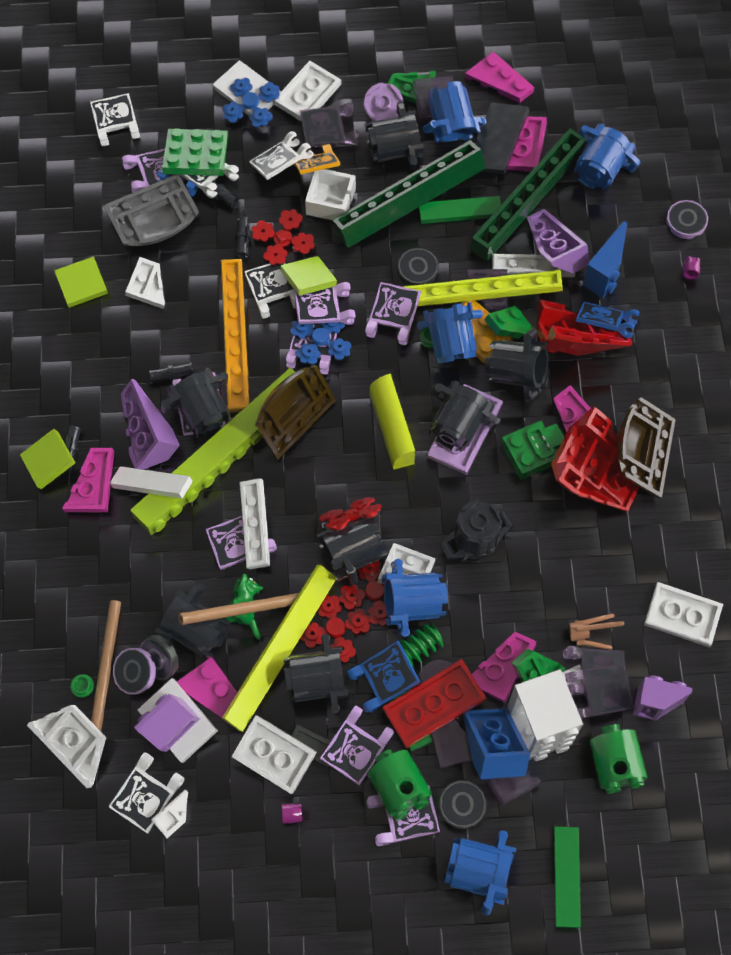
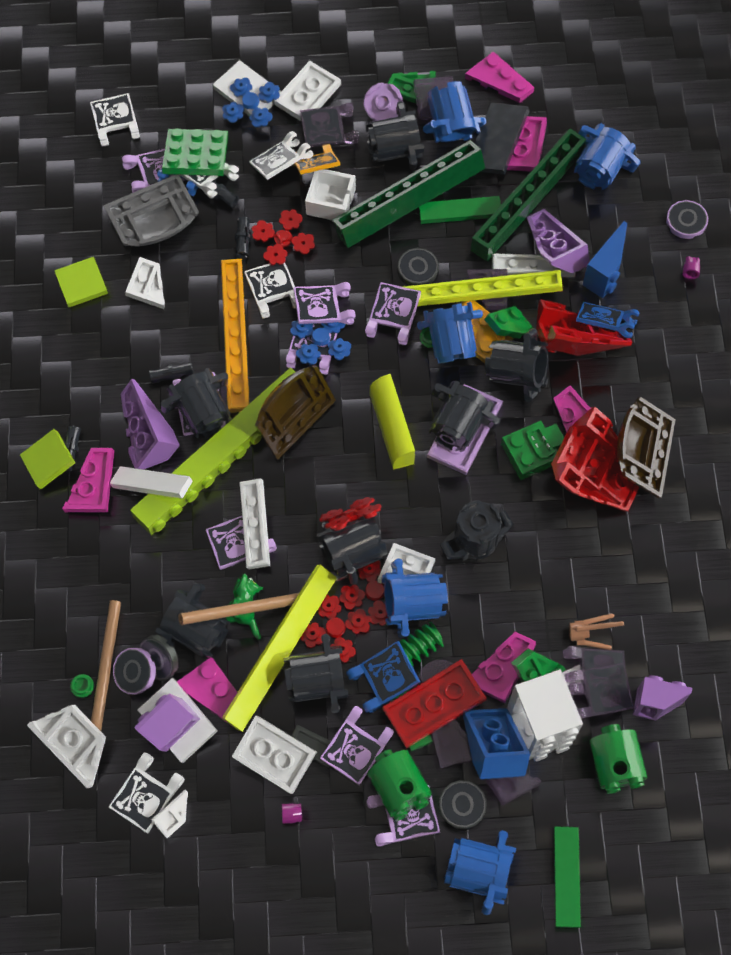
(308, 275): lime tile -> none
(683, 614): white tile -> none

